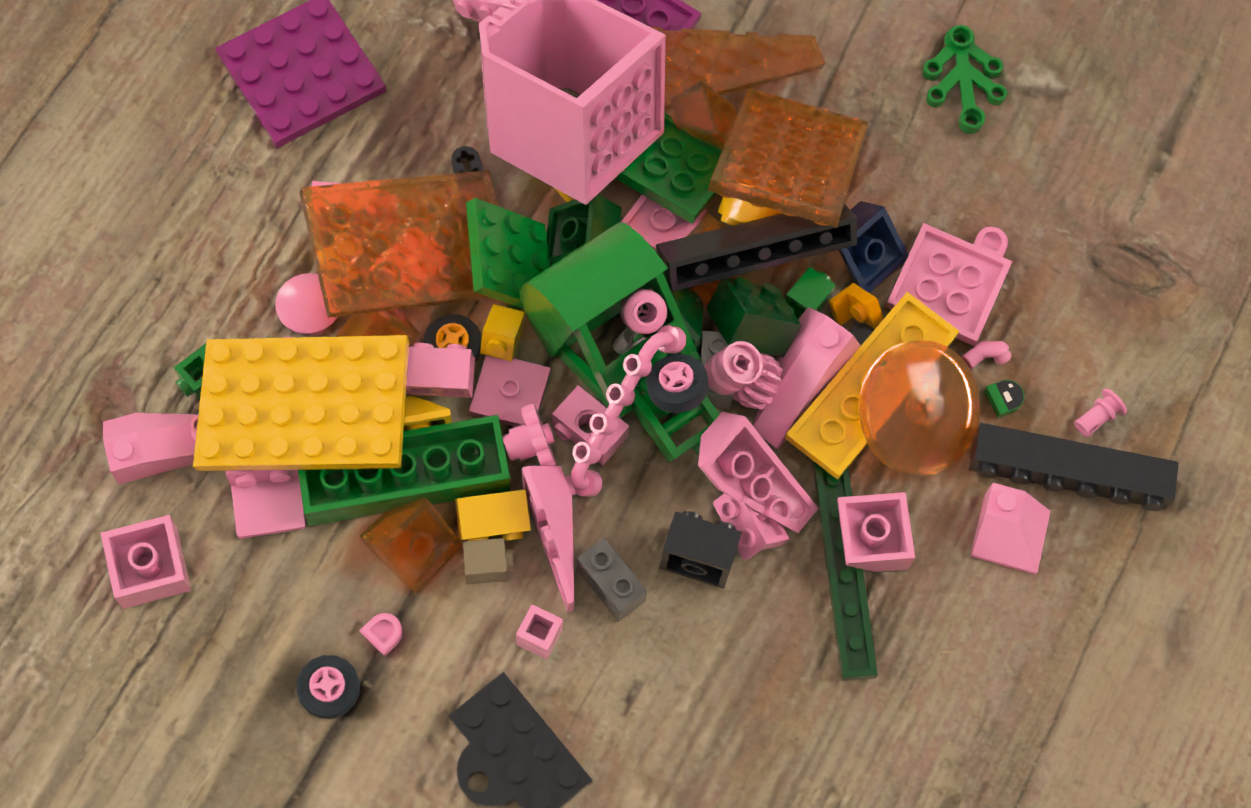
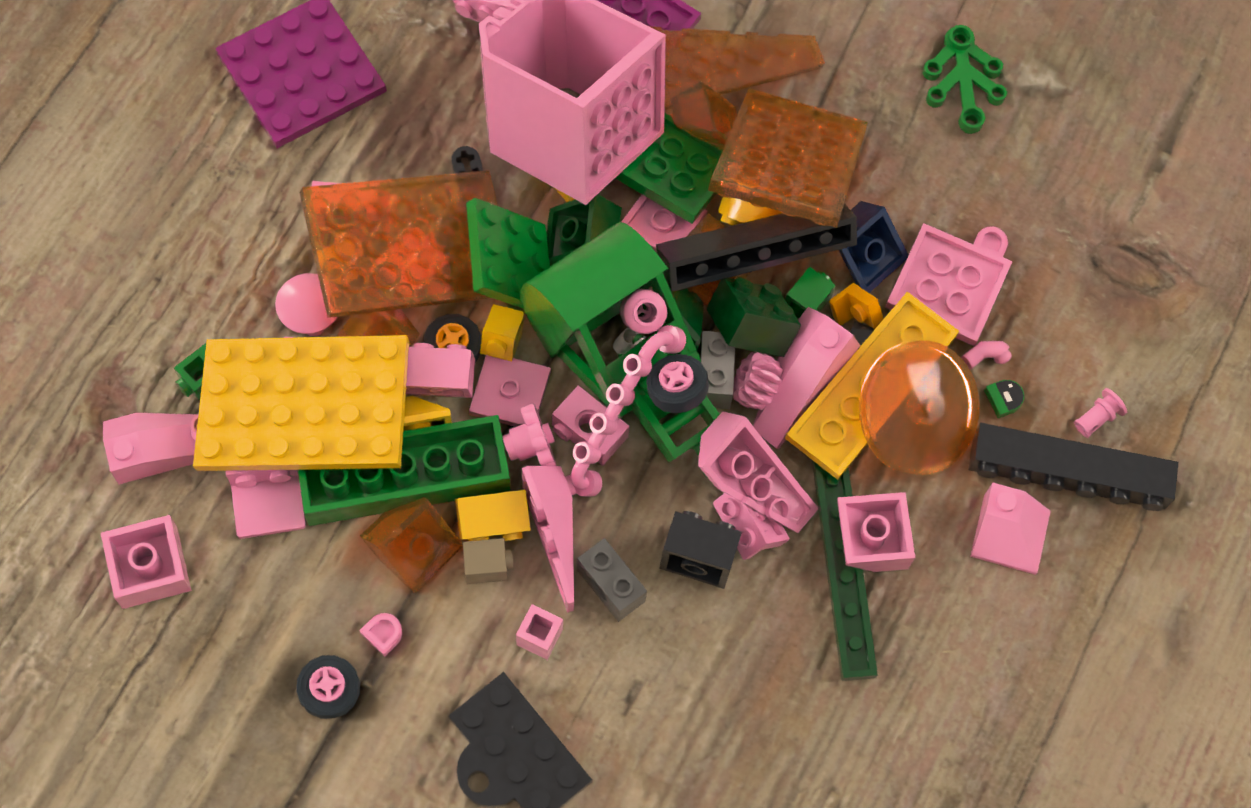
(733, 368): bright pink wheel -> none

